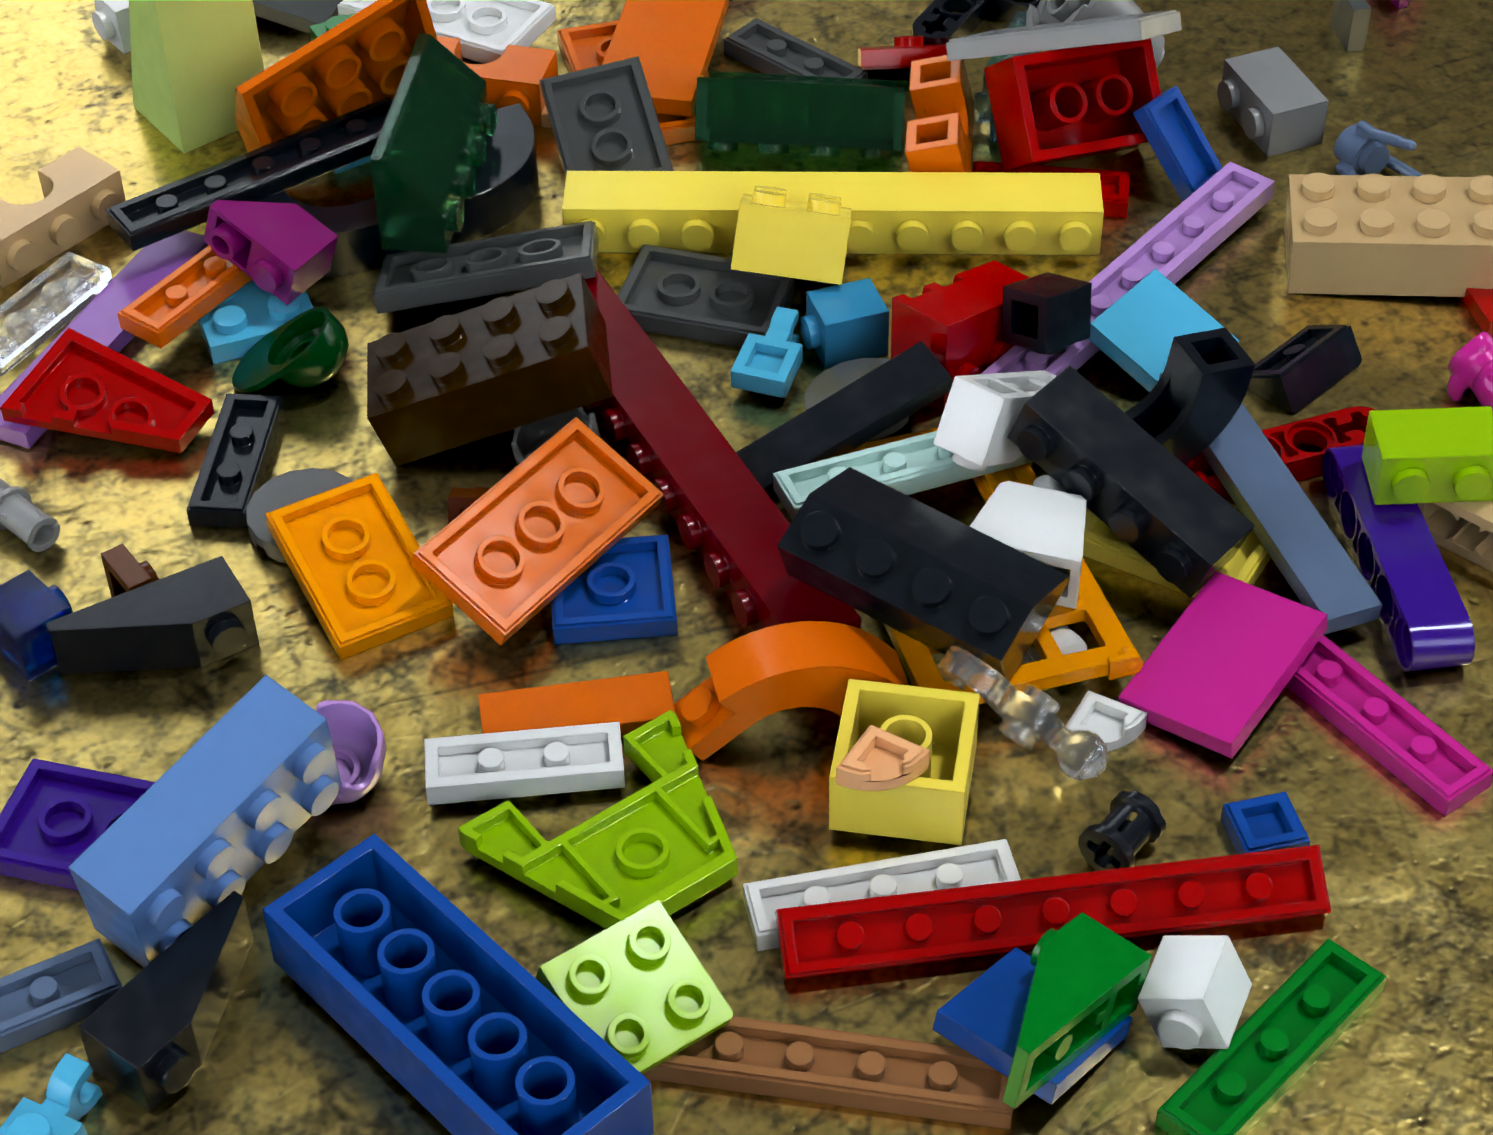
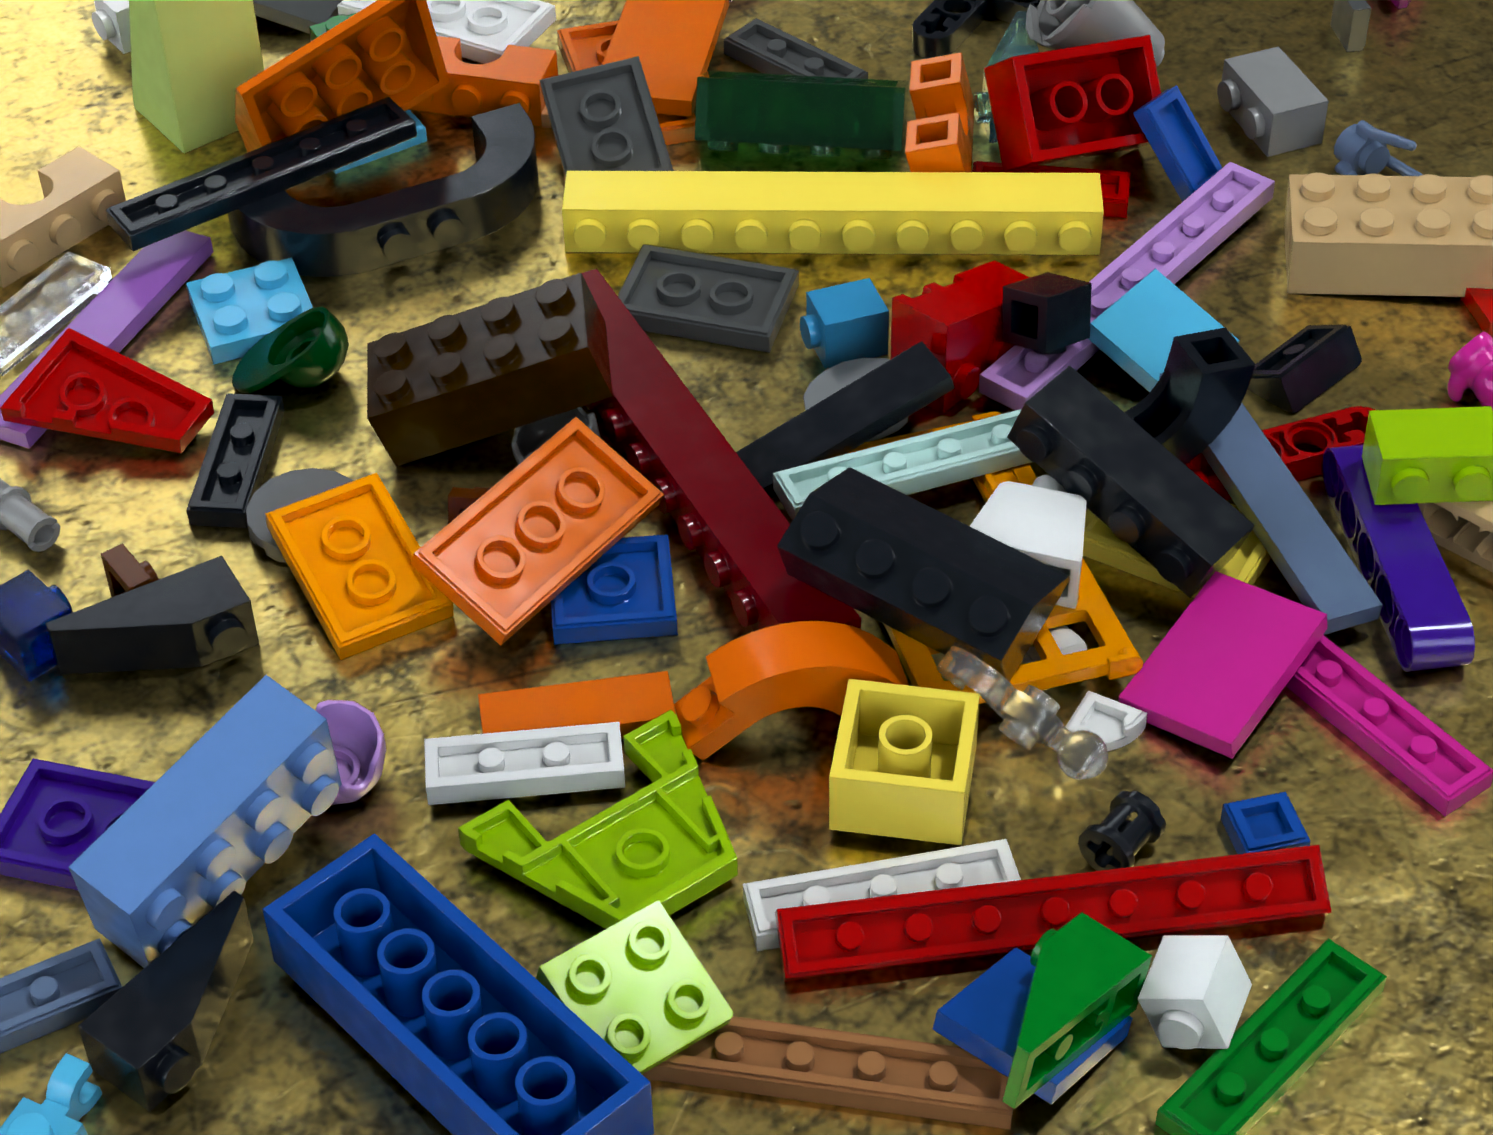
(182, 298): orange tile -> none
(272, 243): magenta slope -> none
(430, 149): clear green slope -> none
(486, 266): dark grey tile -> none
(770, 361): medium azure plate -> none
(791, 235): light yellow brick -> none
(881, 762): light nougat tile -> none
(900, 55): red plate -> none
(982, 415): white slope -> none
(1064, 35): light grey tile -> none

